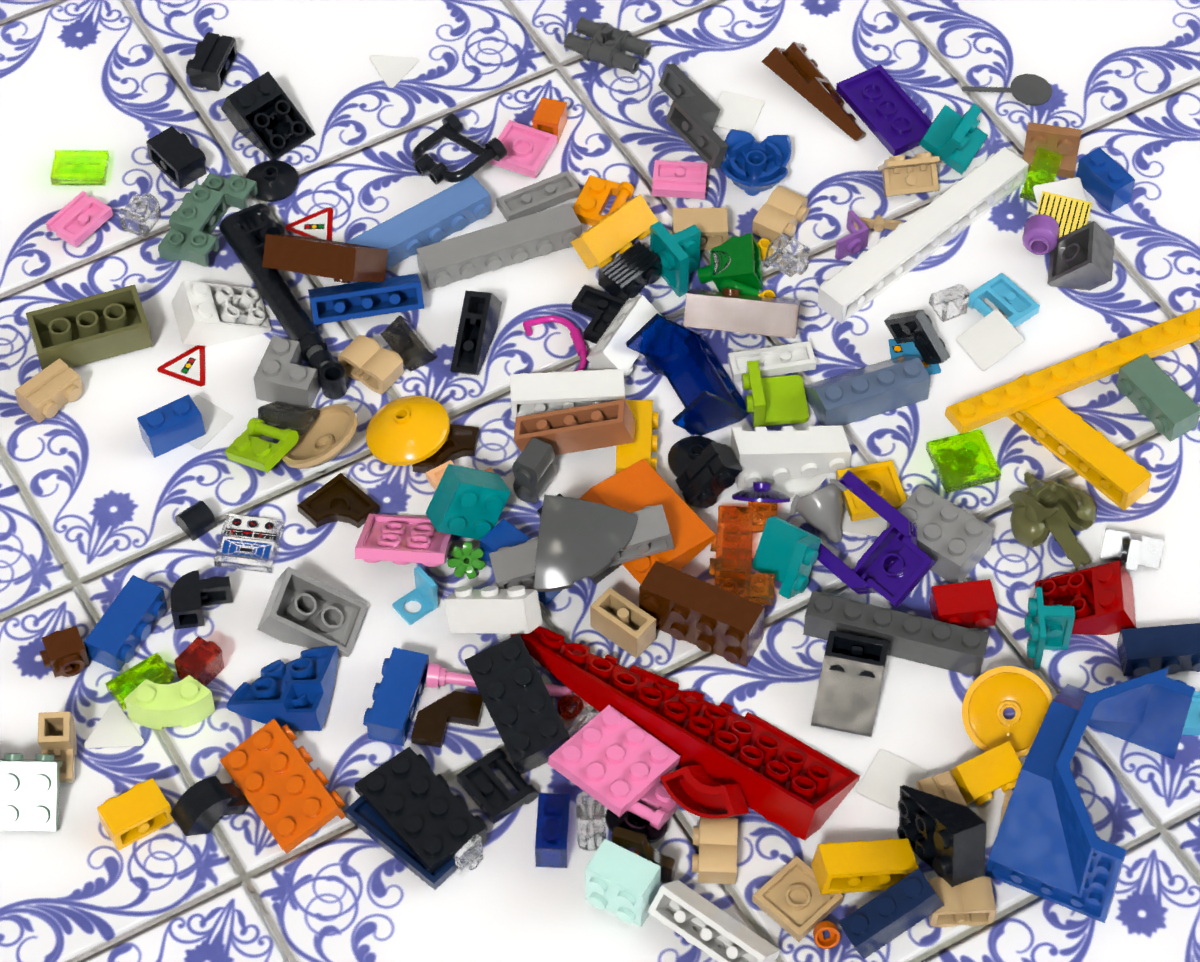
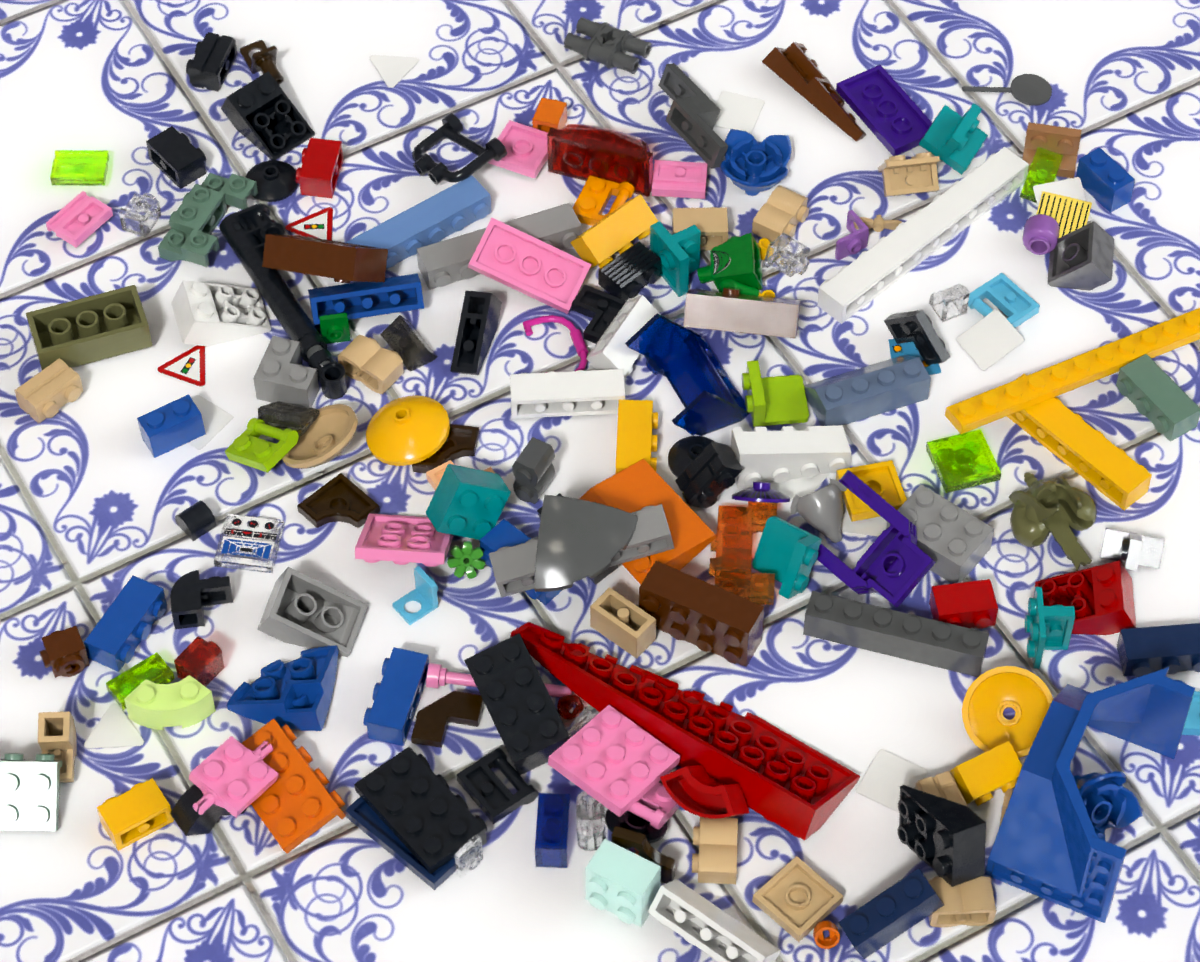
(233, 777): none -> bright pink plate
(263, 60): none -> dark brown bracket
(320, 167): none -> red brick
(335, 328): none -> green bracket
(493, 610): white brick -> none
(529, 265): none -> bright pink plate
(538, 196): light grey plate -> none
(578, 427): nougat brick -> none
(602, 153): none -> clear red windscreen
(774, 360): white plate -> none
(850, 683): slope -> none
(862, 865): yellow brick -> none
(1108, 801): none -> blue brick

